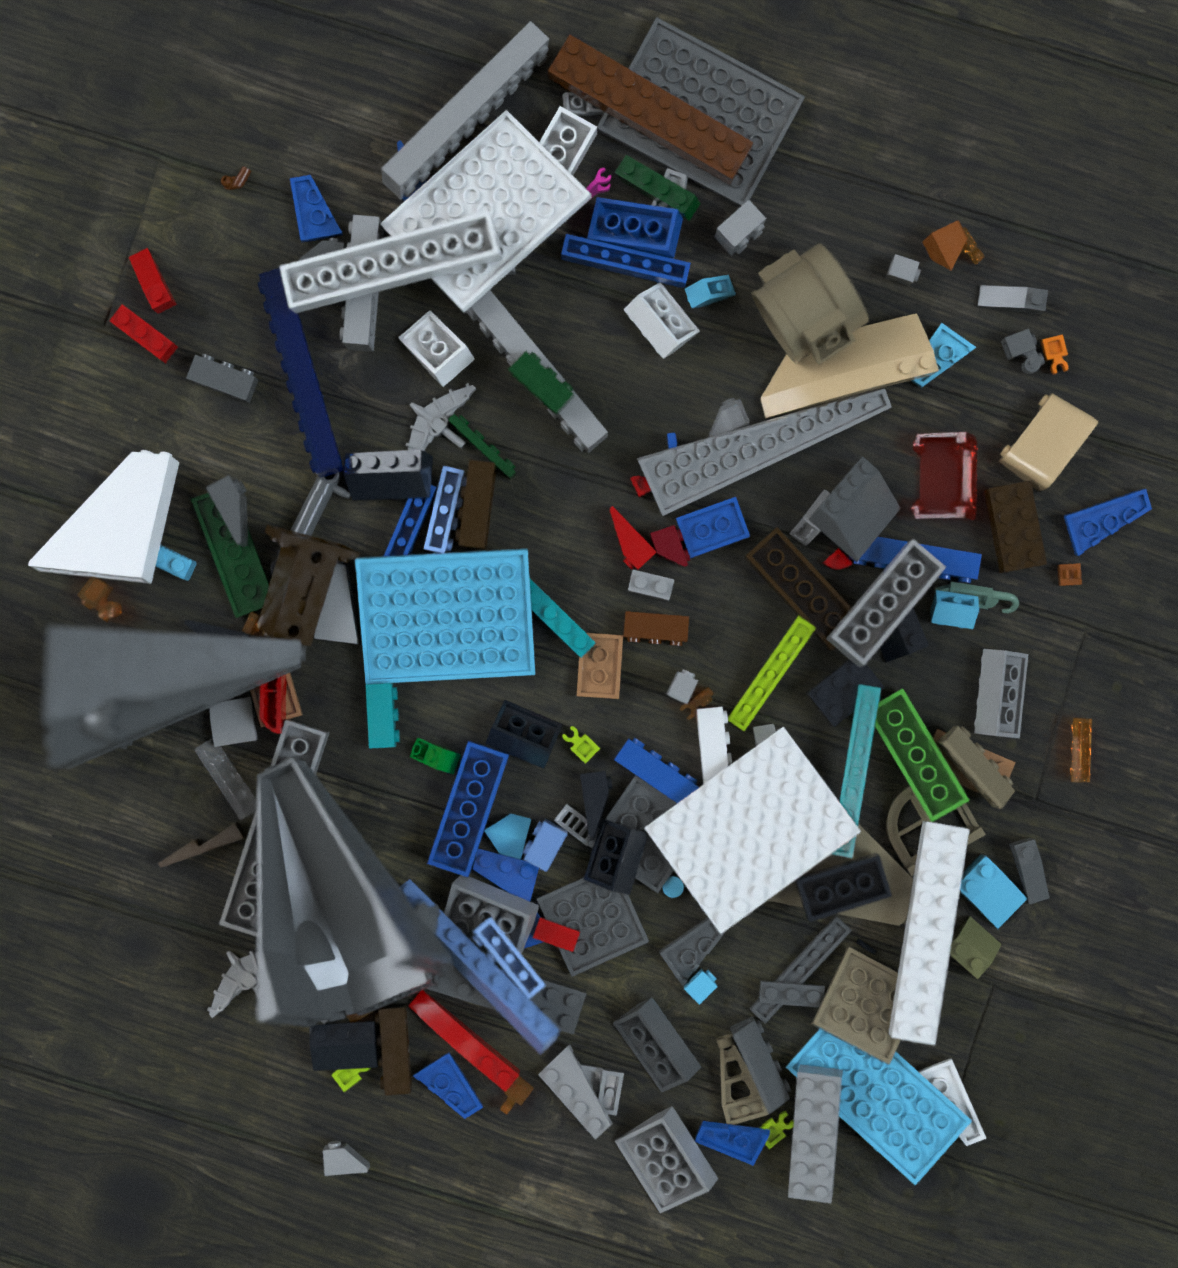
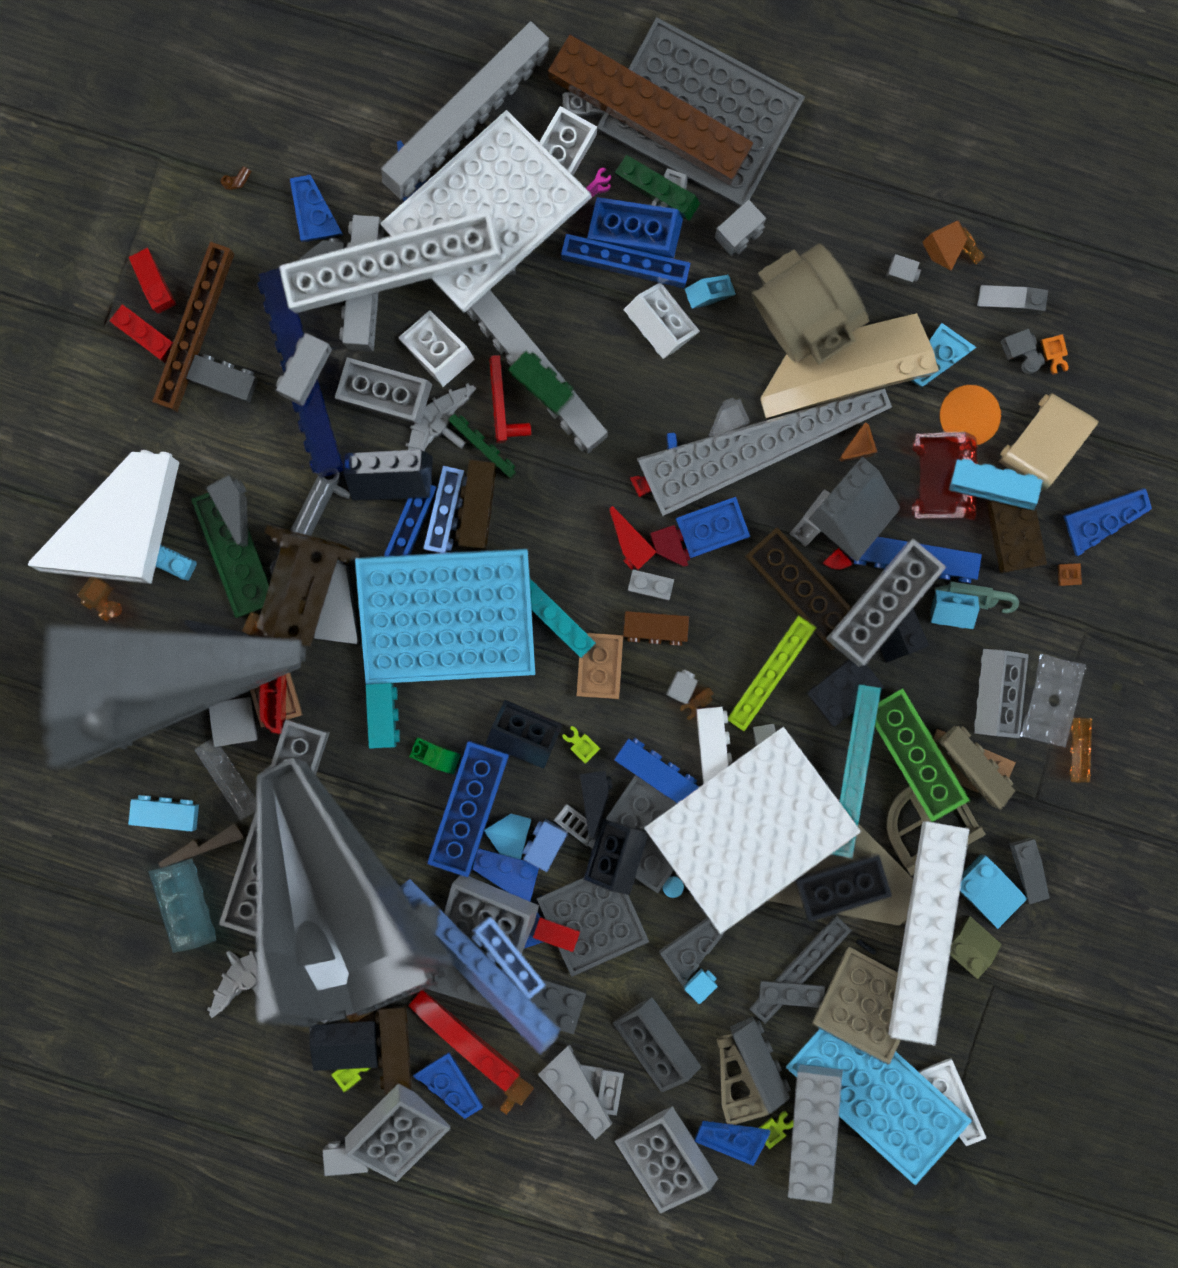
(163, 813): none -> medium azure brick
(182, 906): none -> clear light blue slope
(193, 326): none -> reddish brown brick
(303, 369): none -> light grey brick
(383, 391): none -> light grey brick
(395, 1133): none -> light grey slope
(502, 429): none -> red piece
(860, 446): none -> dark orange slope
(971, 411): none -> orange sticker
(996, 484): none -> medium azure brick
(1047, 722): none -> clear piece

